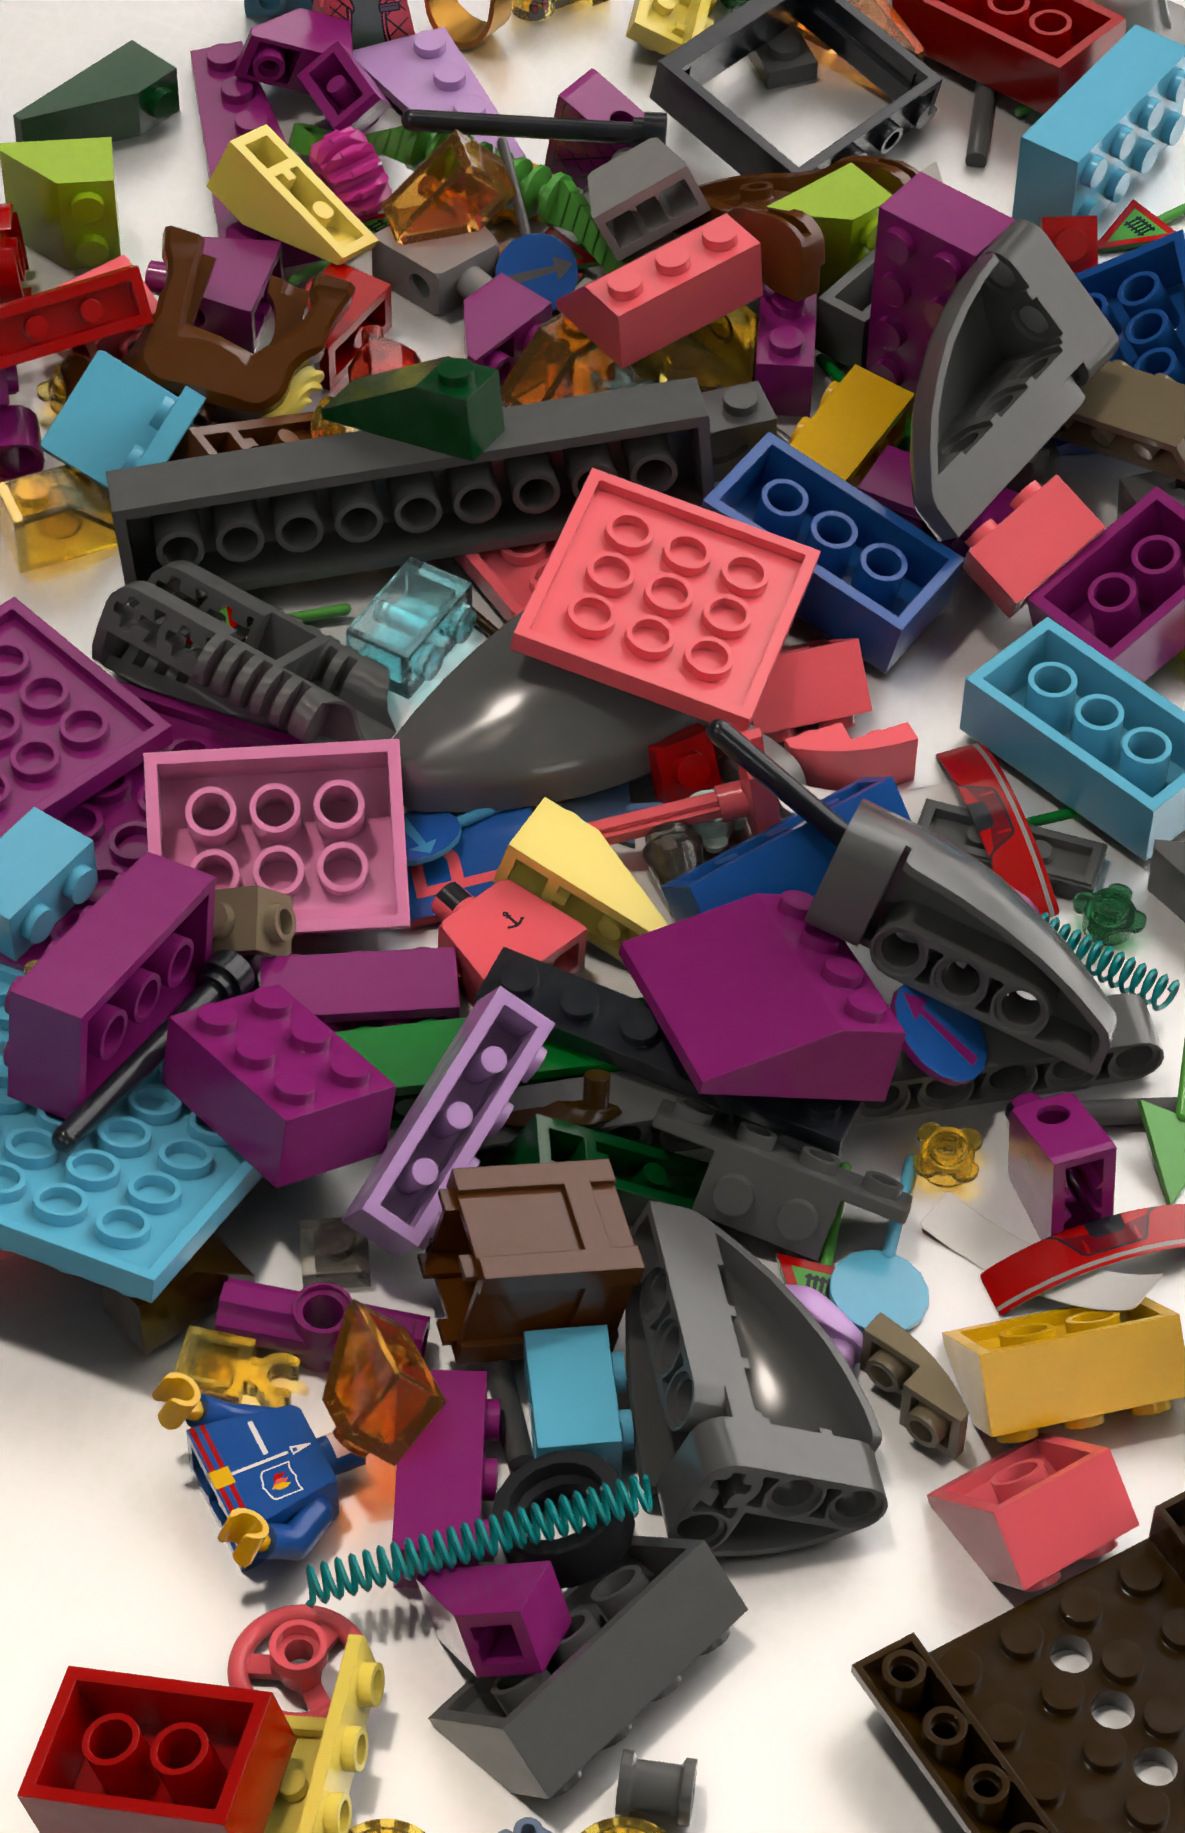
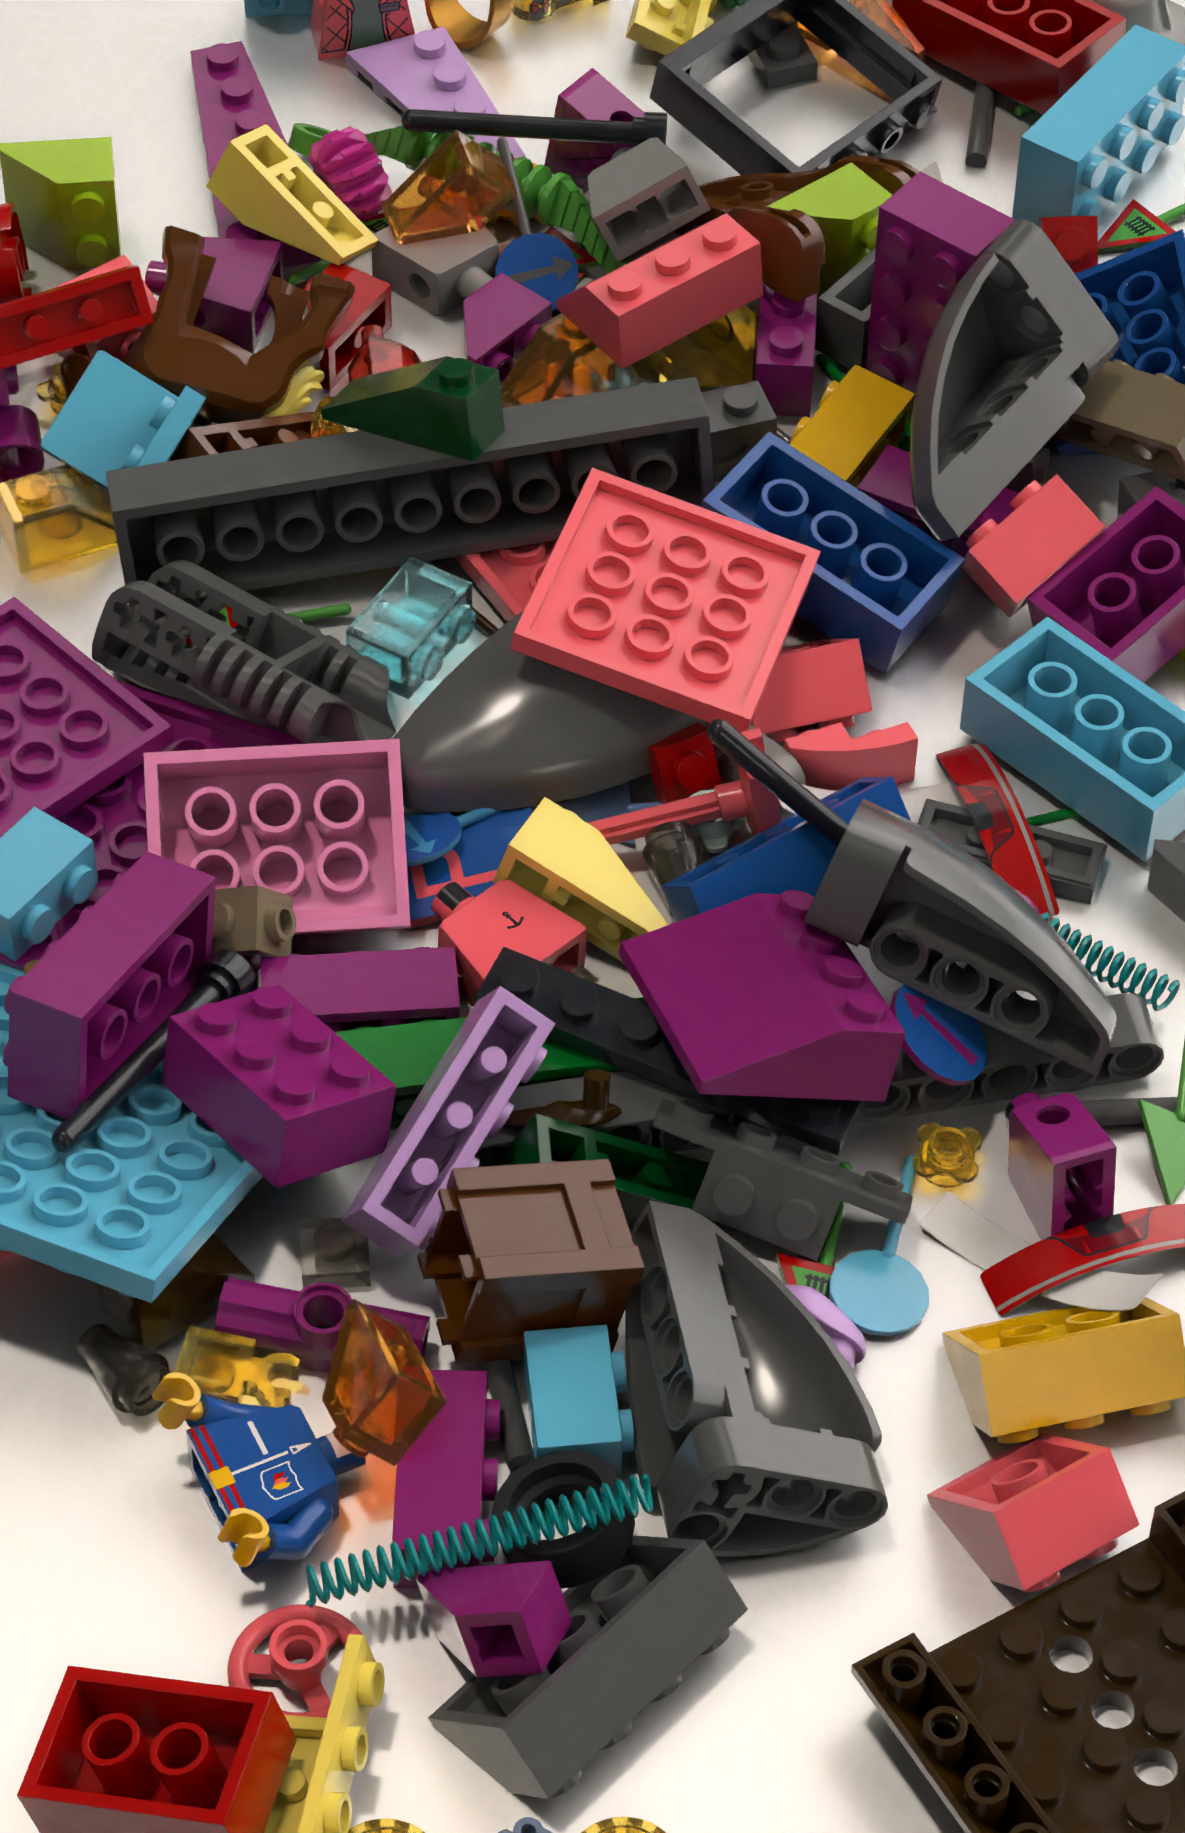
(111, 98): dark green slope -> none
(123, 1369): none -> clear smoke cone
(287, 45): magenta slope -> none
(343, 90): magenta slope -> none
(656, 1787): dark grey bush -> none
(930, 1401): dark tan slope -> none
(1109, 914): clear green plate -> none

